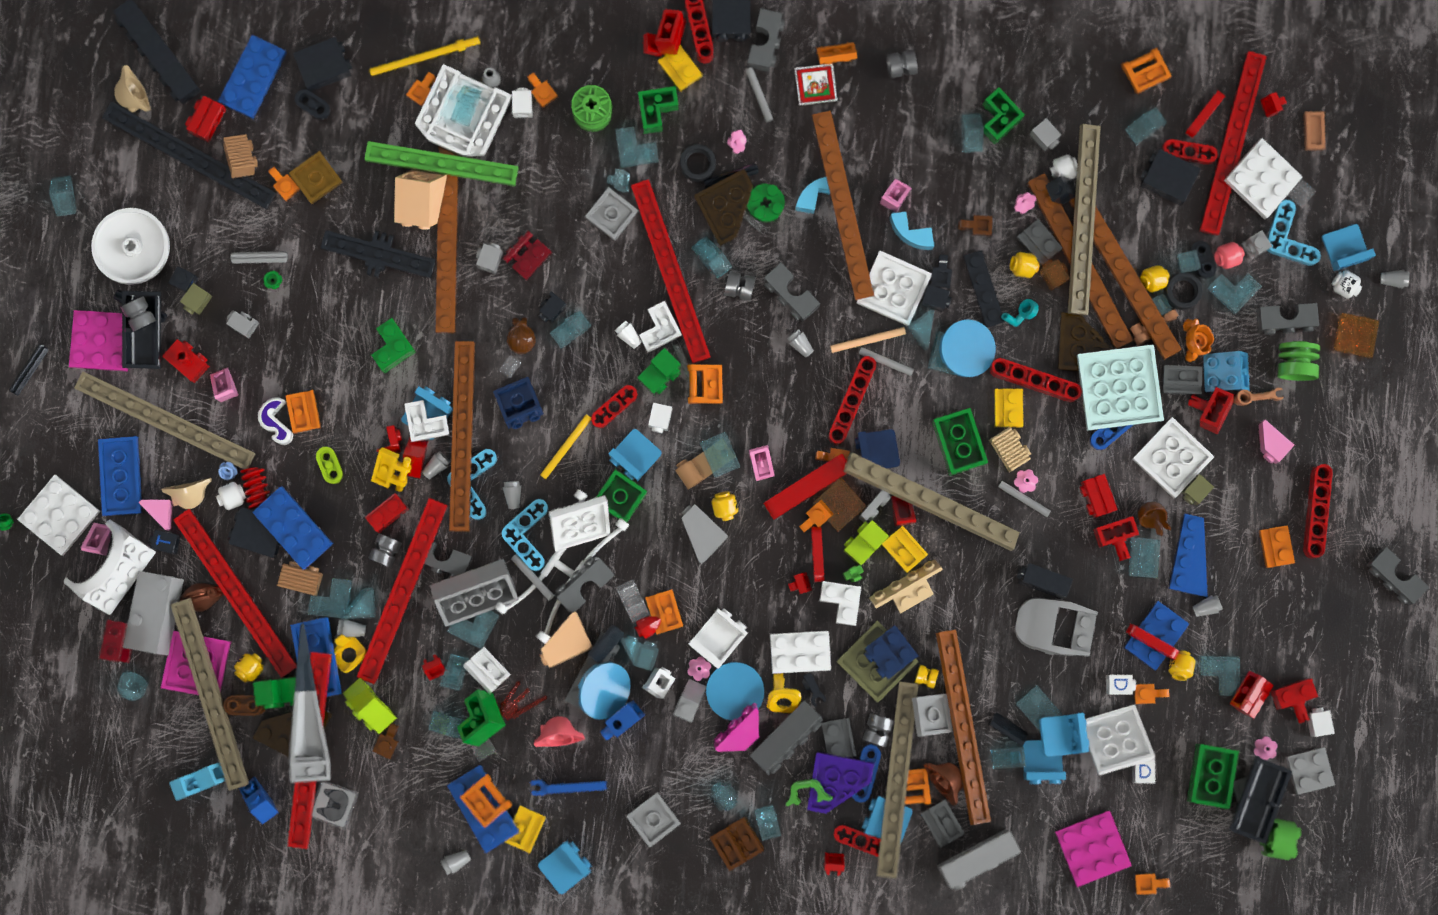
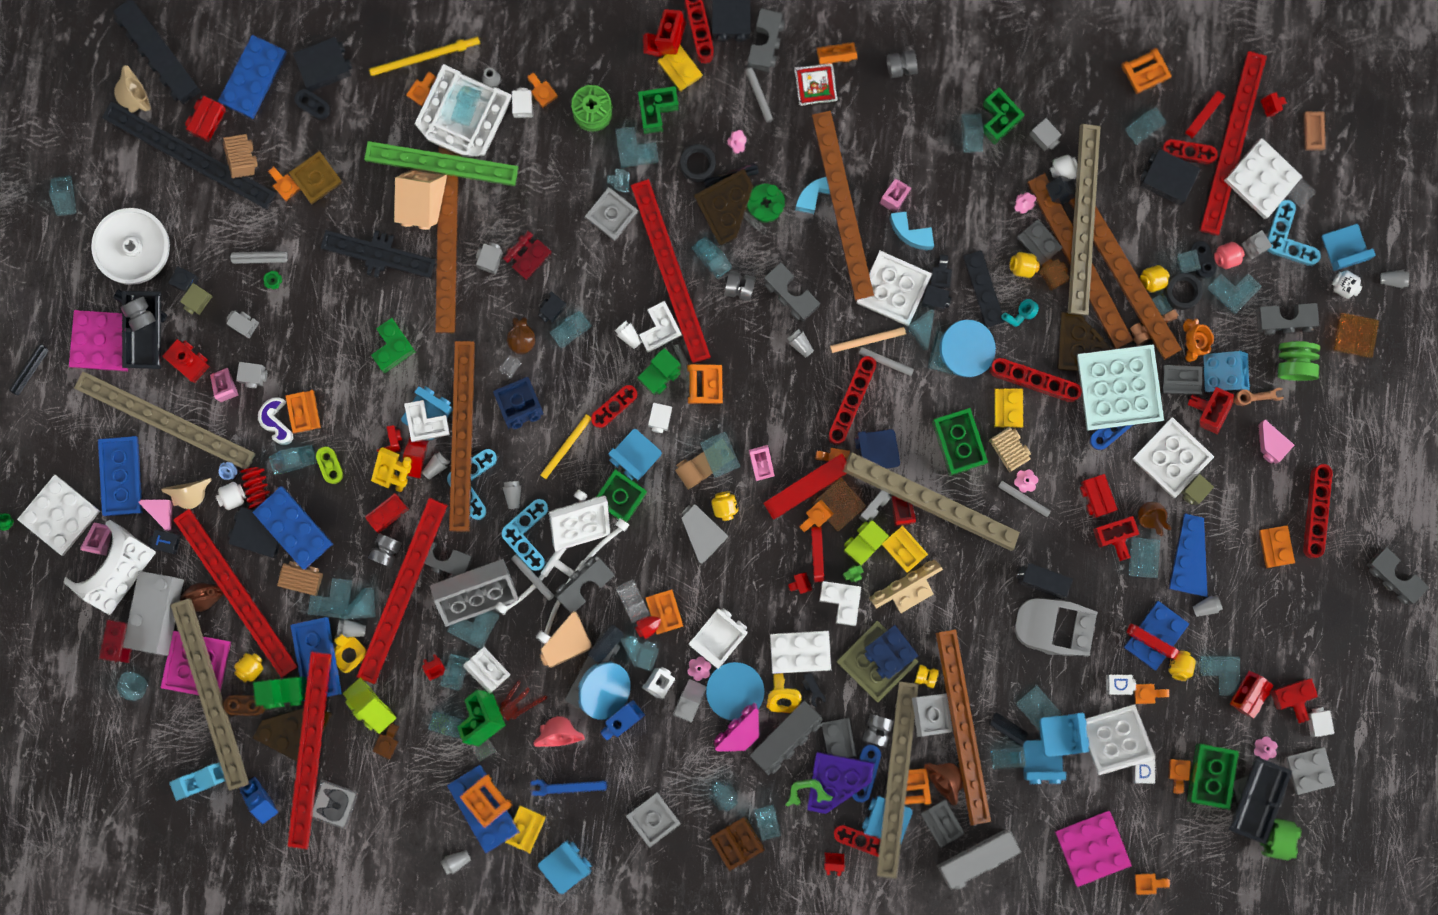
(251, 374): none -> light grey brick
(292, 459): none -> clear light blue slope
(308, 746): light grey plate -> none
(979, 225): reddish brown plate -> none
(1179, 771): none -> orange plate

